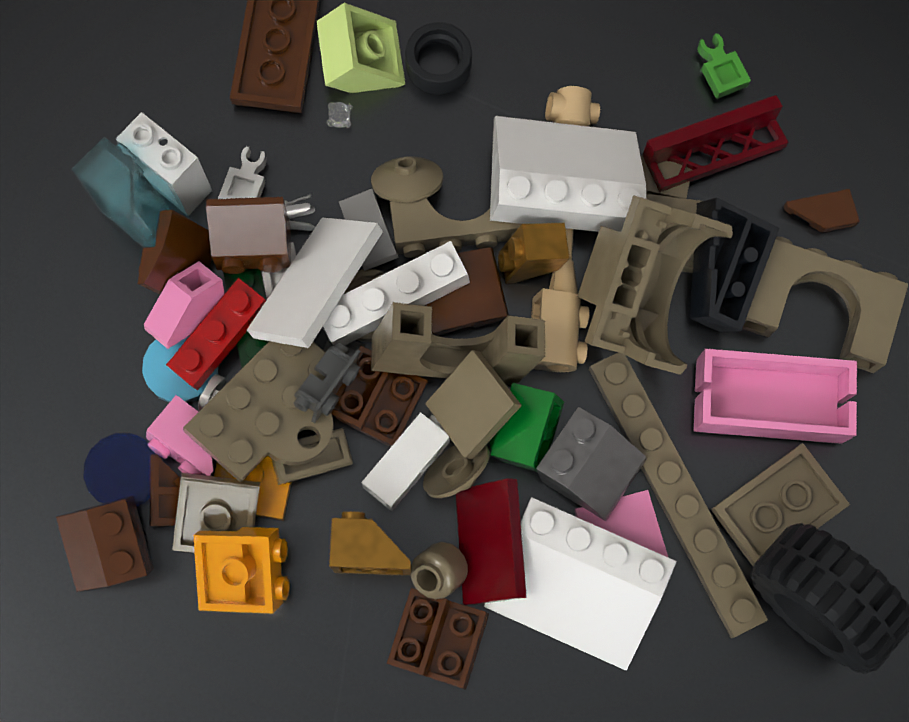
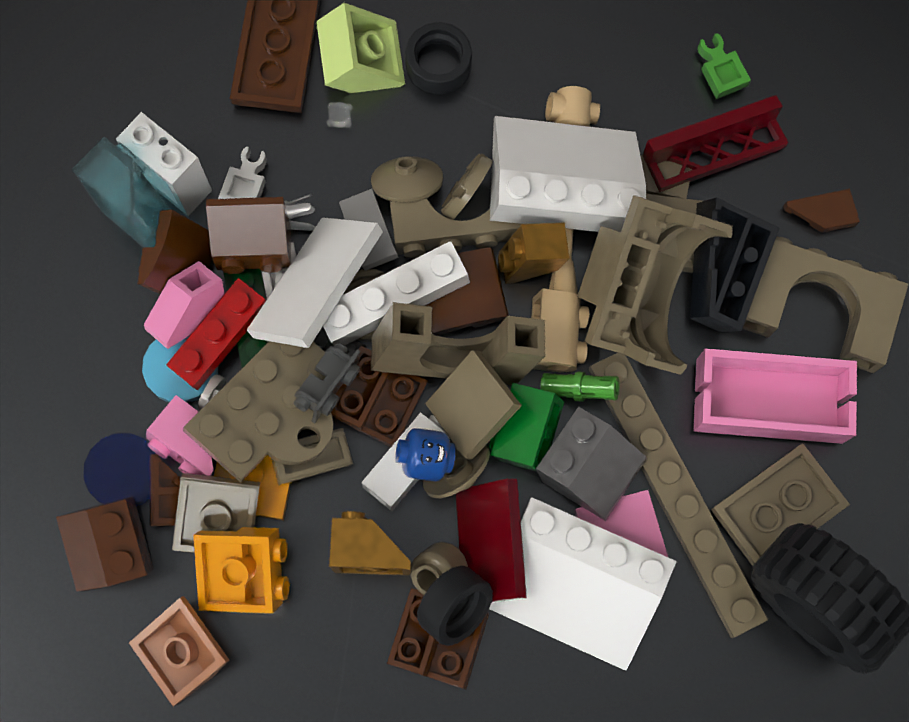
(179, 651): none -> nougat slope
(425, 454): none -> blue head
(454, 605): none -> black tyre
(466, 187): none -> dark tan tile
(581, 386): none -> bright green pin

